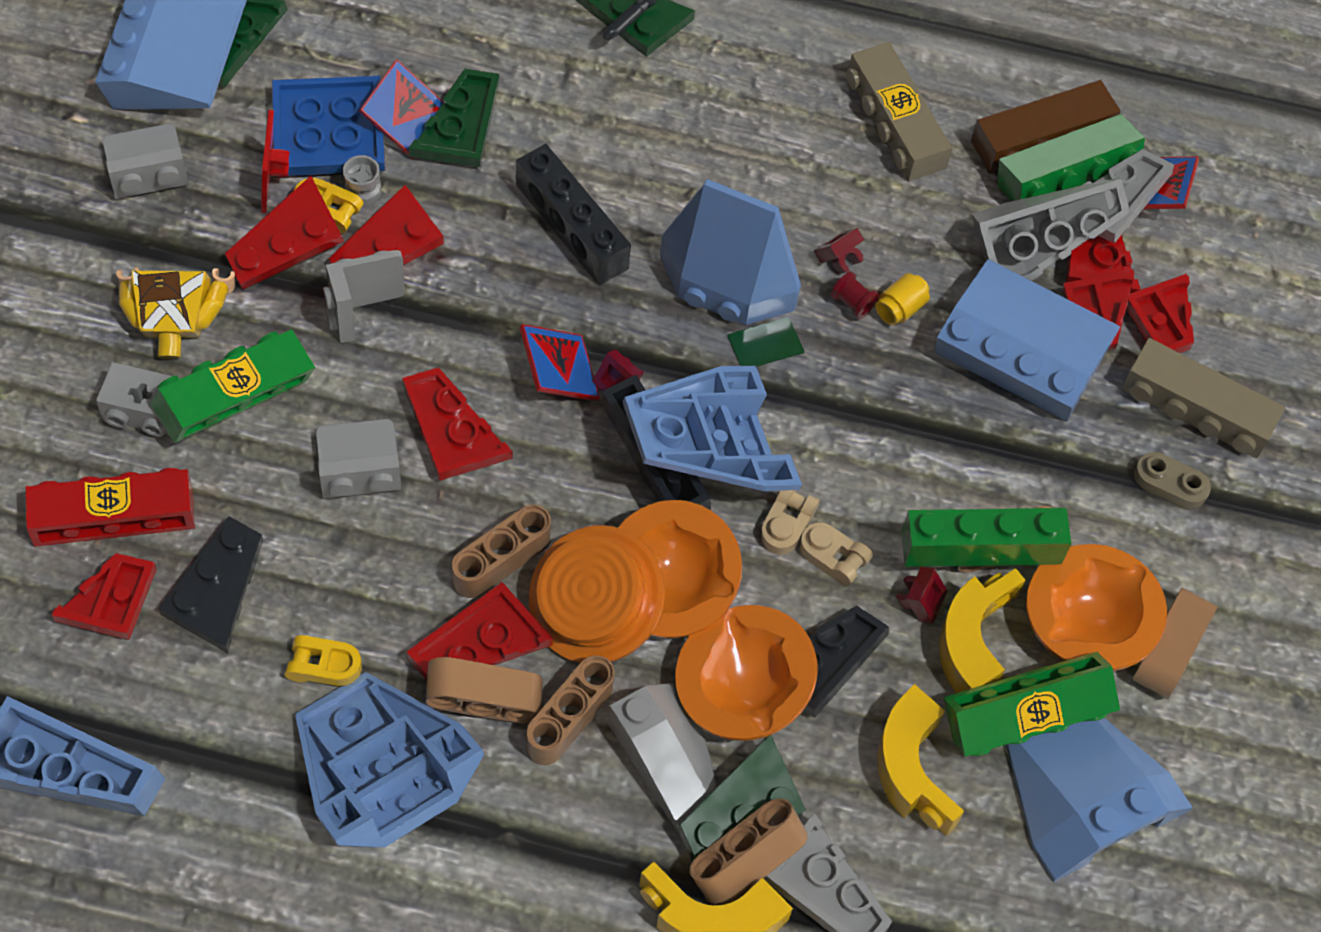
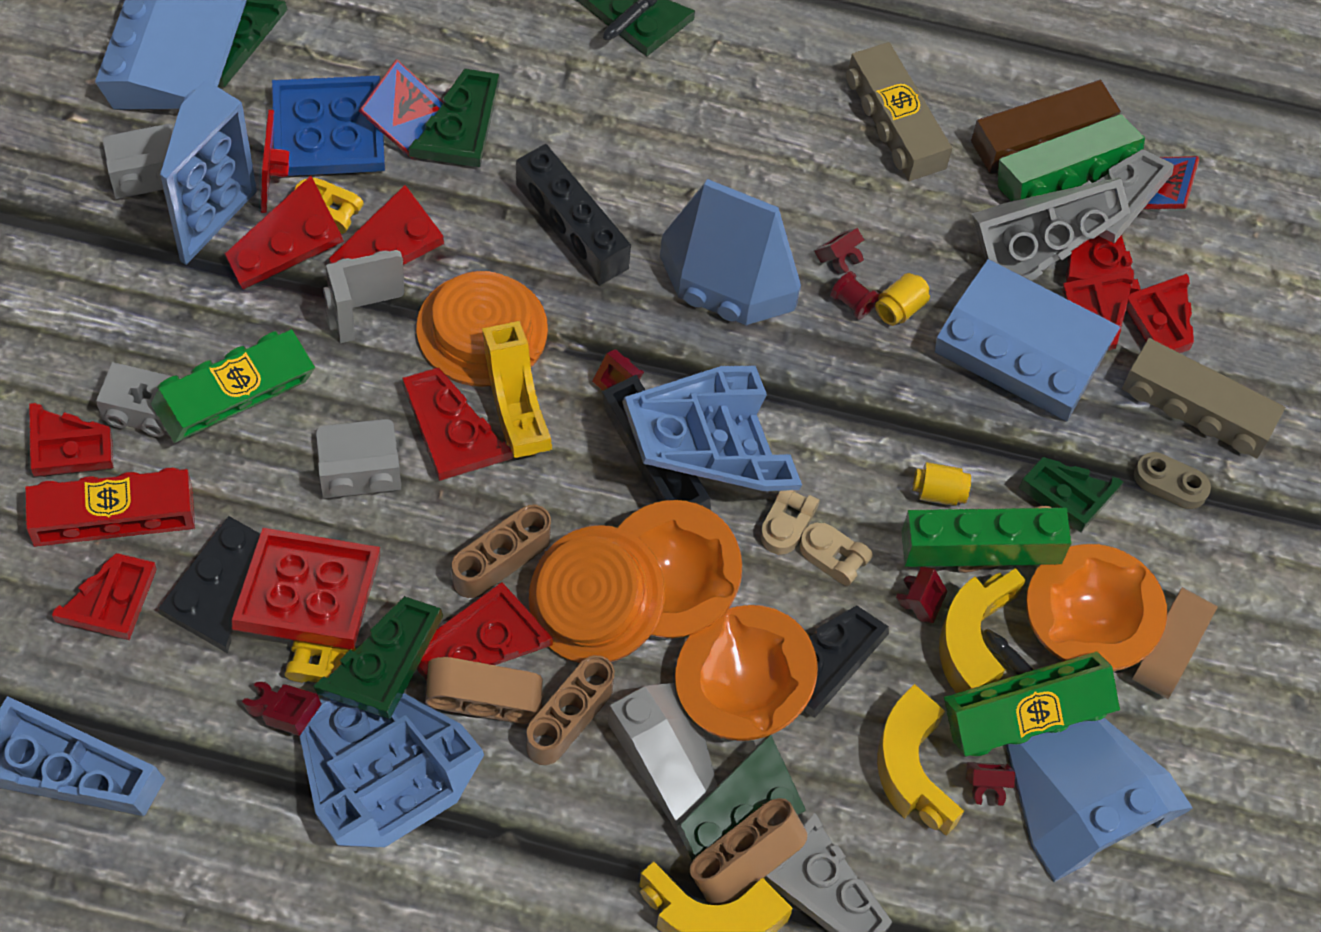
(67, 443): none -> red wing
(172, 304): torso -> none
(206, 167): none -> medium blue slope
(286, 709): none -> dark red plate
(306, 588): none -> red plate
(363, 178): light grey wheel -> none
(385, 662): none -> dark green wing
(457, 311): none -> orange piece
(514, 390): none -> yellow arch
(559, 362): piece -> none
(766, 343): dark green sticker -> none
(942, 484): none -> yellow brick
(990, 776): none -> dark red tile
(1000, 646): none -> black piece
(1069, 488): none -> dark green wing

